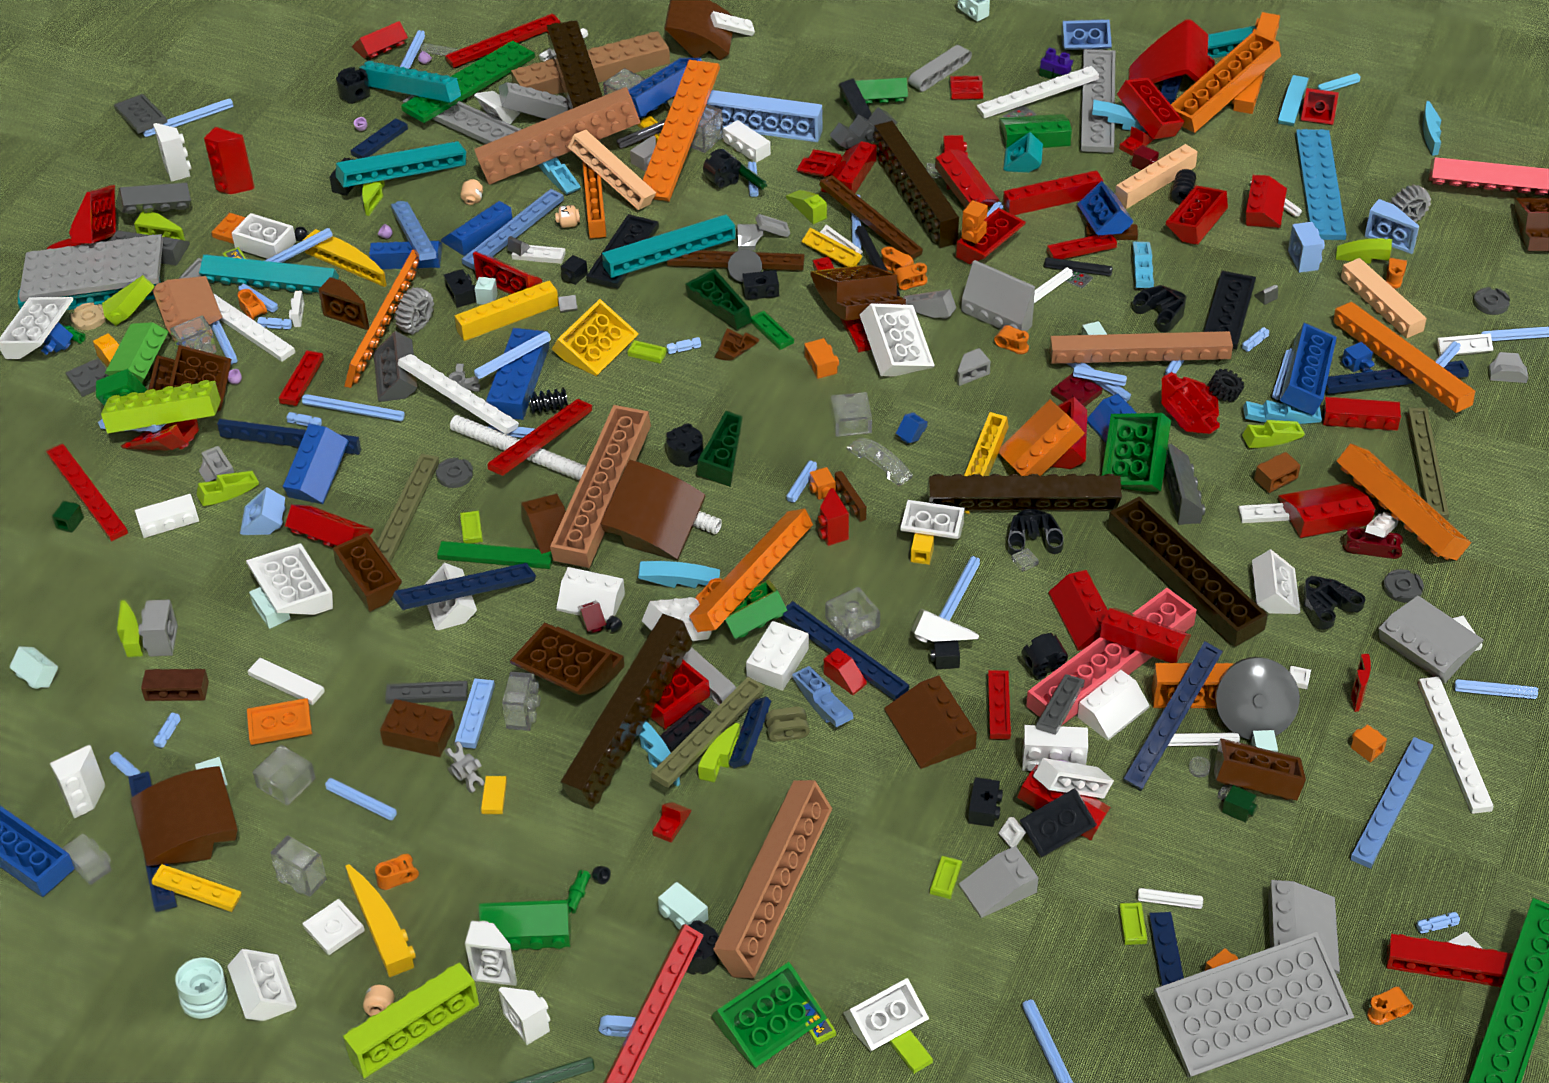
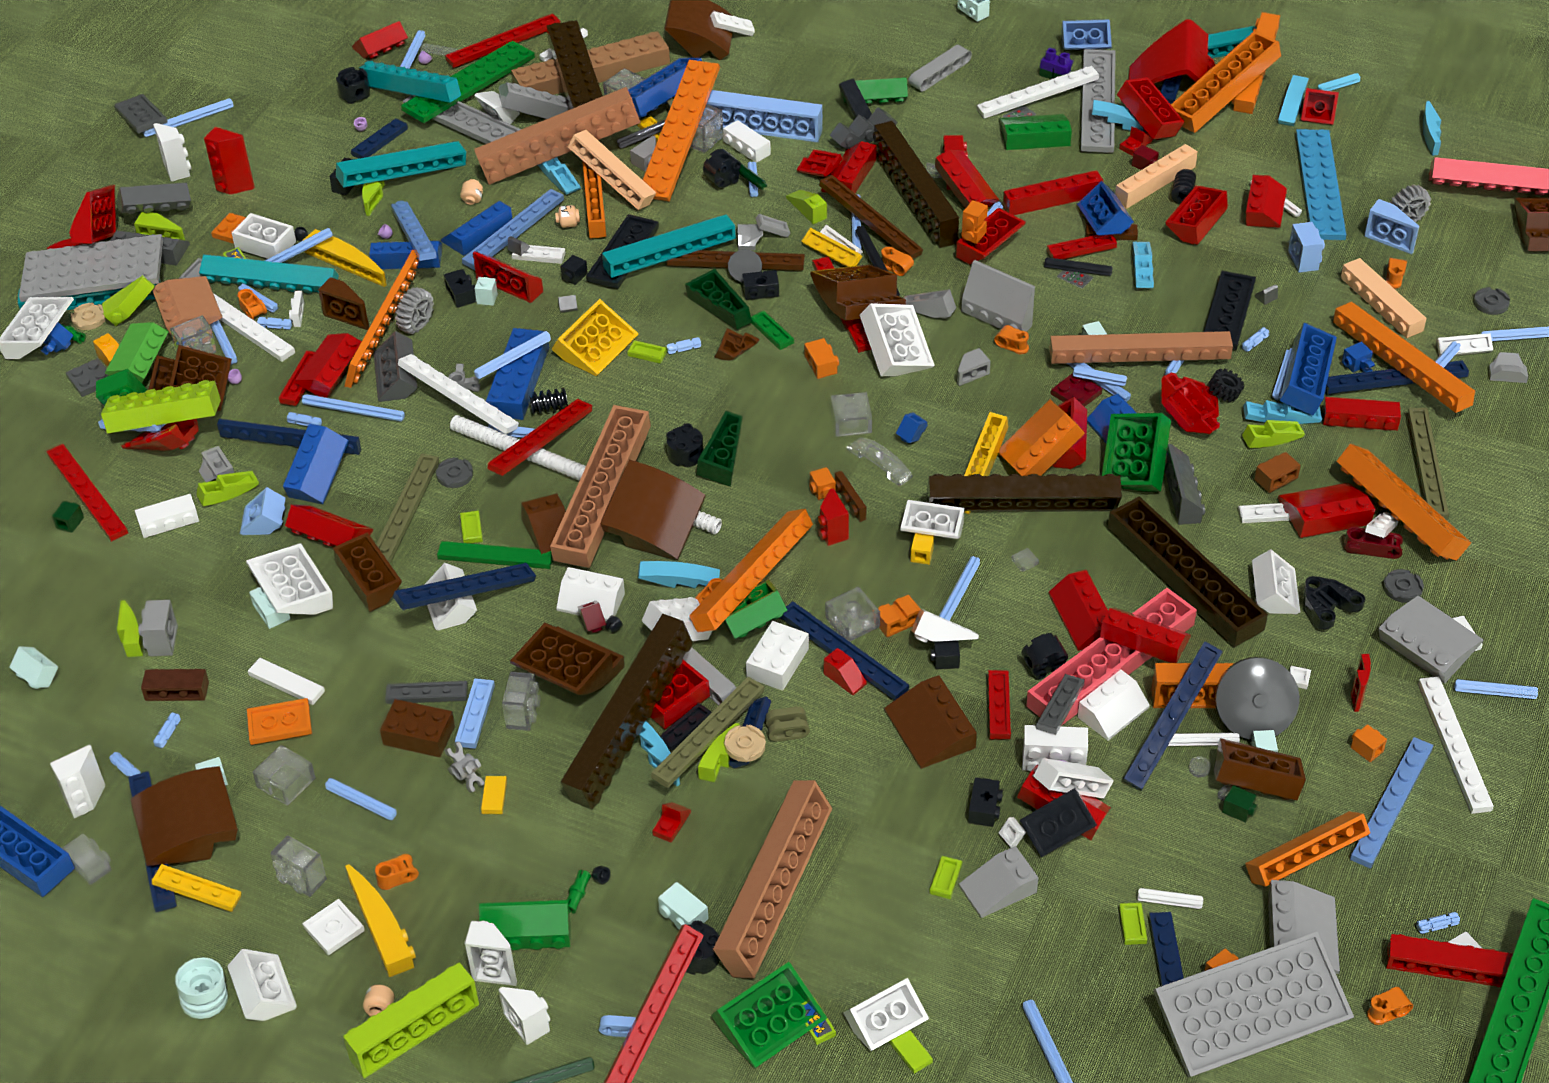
(328, 364): none -> red slope
(506, 310): yellow brick -> none
(745, 743): none -> tan tile
(801, 481): light blue axle -> none
(821, 698): medium blue slope -> none
(898, 616): none -> orange brick
(911, 277): orange piece -> none
(966, 87): red slope -> none
(1024, 154): teal slope -> none
(1033, 520): black connector -> none
(1052, 283): white axle -> none
(1167, 300): black connector -> none
(1307, 848): none -> orange brick
(1365, 249): lime slope -> none

